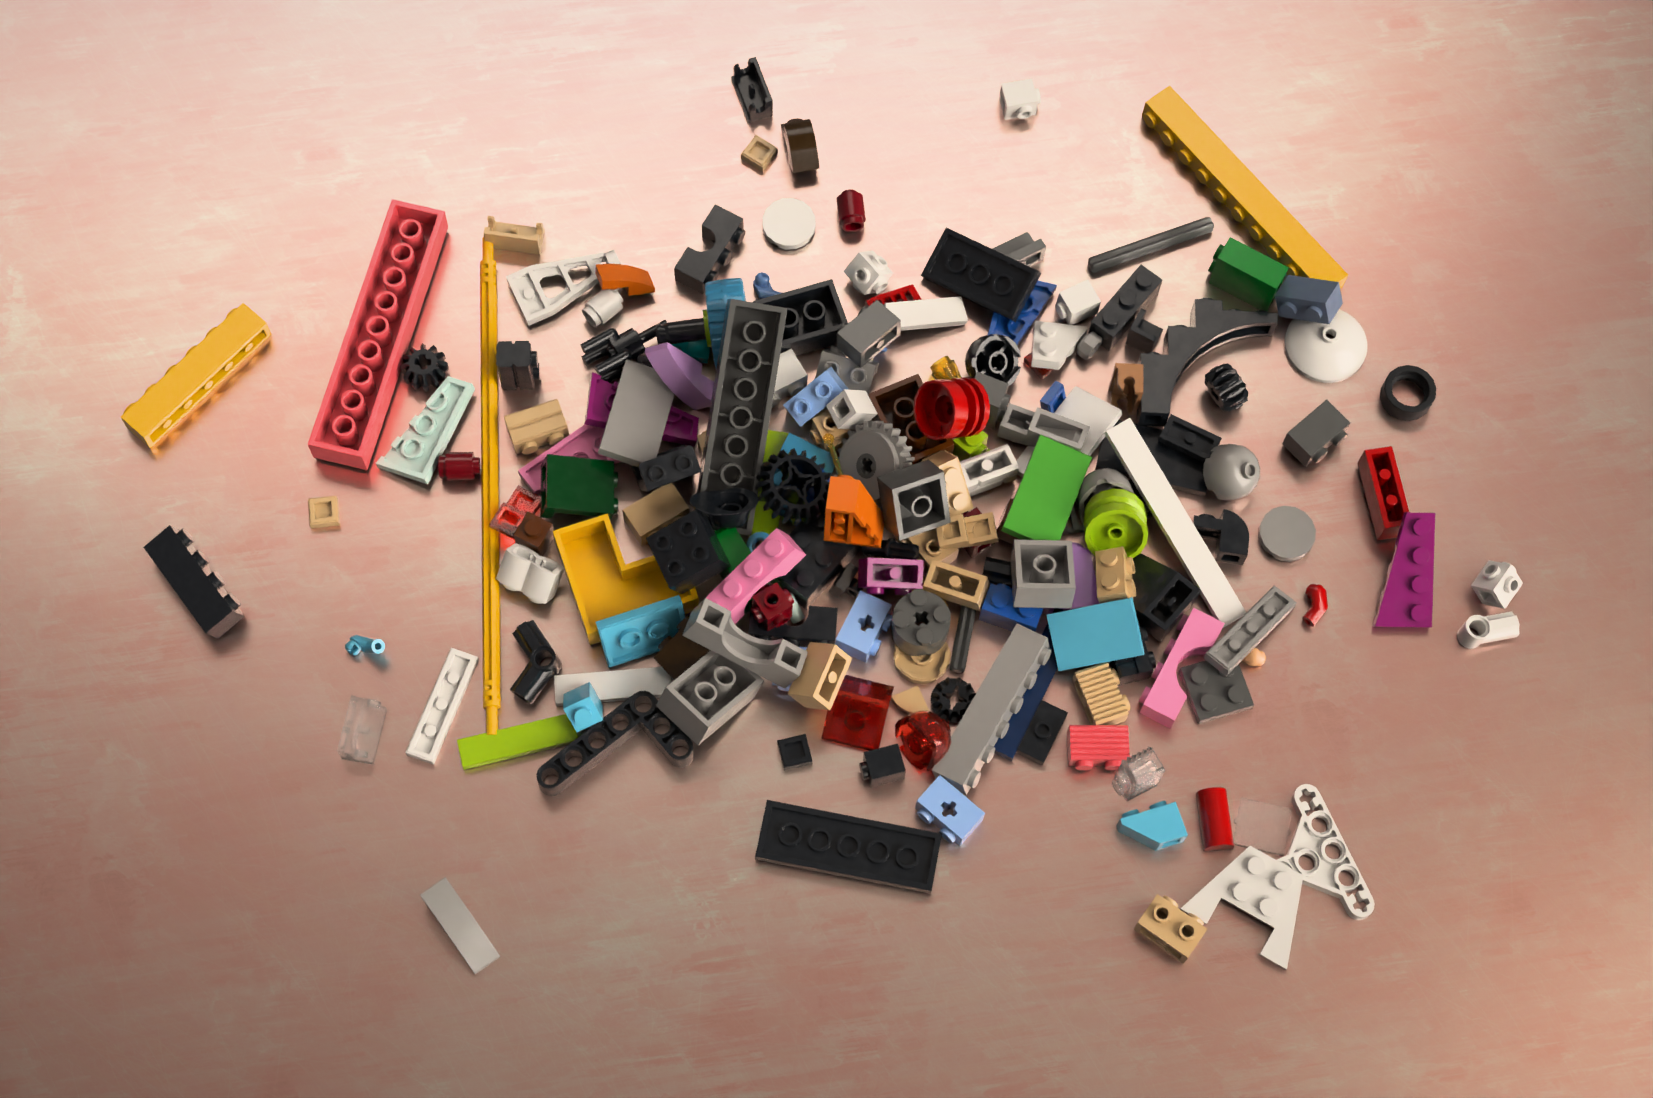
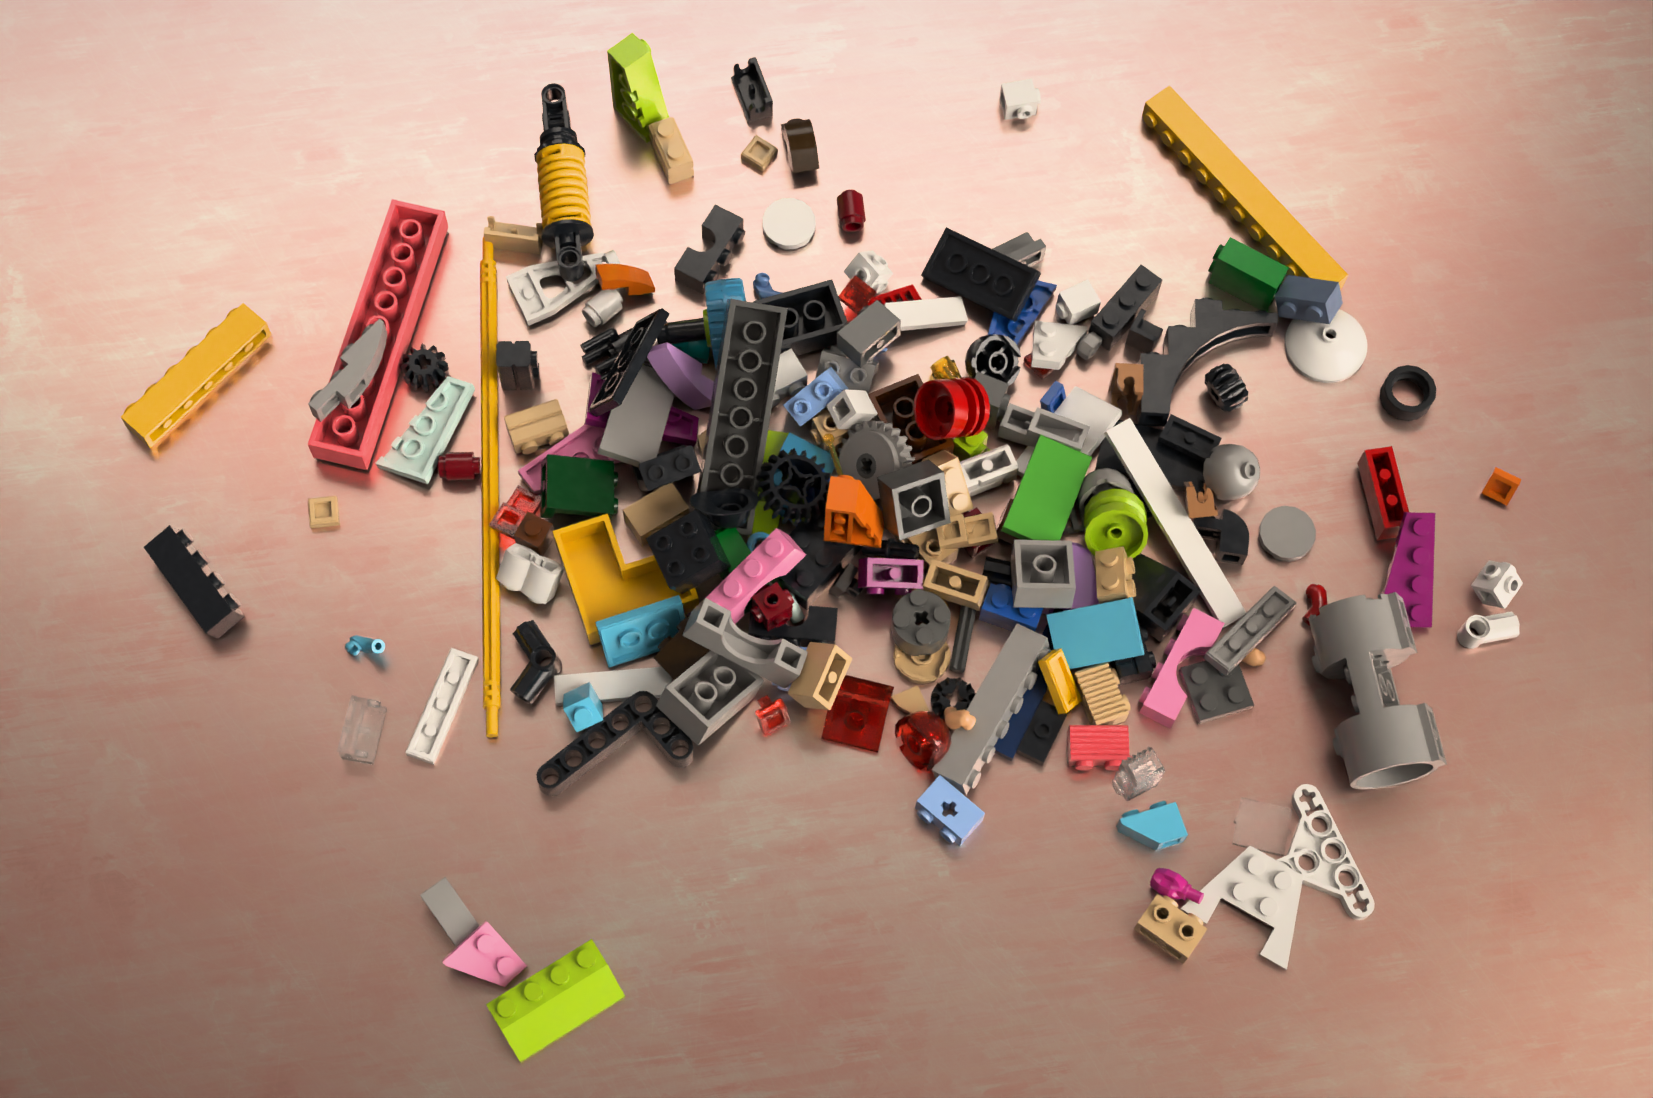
(359, 364): none -> light grey slope
(486, 957): none -> bright pink wing
(516, 741): lime tile -> none
(555, 1000): none -> lime slope
(562, 185): none -> piece
(628, 362): none -> black tile
(635, 85): none -> lime wedge
(671, 150): none -> tan brick
(771, 714): none -> clear red tile
(794, 752): black tile -> none
(848, 846): black plate -> none
(856, 294): none -> clear red tile
(864, 611): light blue brick -> none
(882, 765): black brick -> none
(956, 718): none -> light nougat arm
(1059, 681): none -> yellow tile
(1150, 244): dark grey axle -> none
(1174, 886): none -> dark pink piece
(1202, 504): none -> medium nougat hinge
(1214, 819): red brick -> none
(1316, 434): dark grey brick -> none
(1387, 740): none -> light grey cylinder
(1501, 486): none -> orange tile

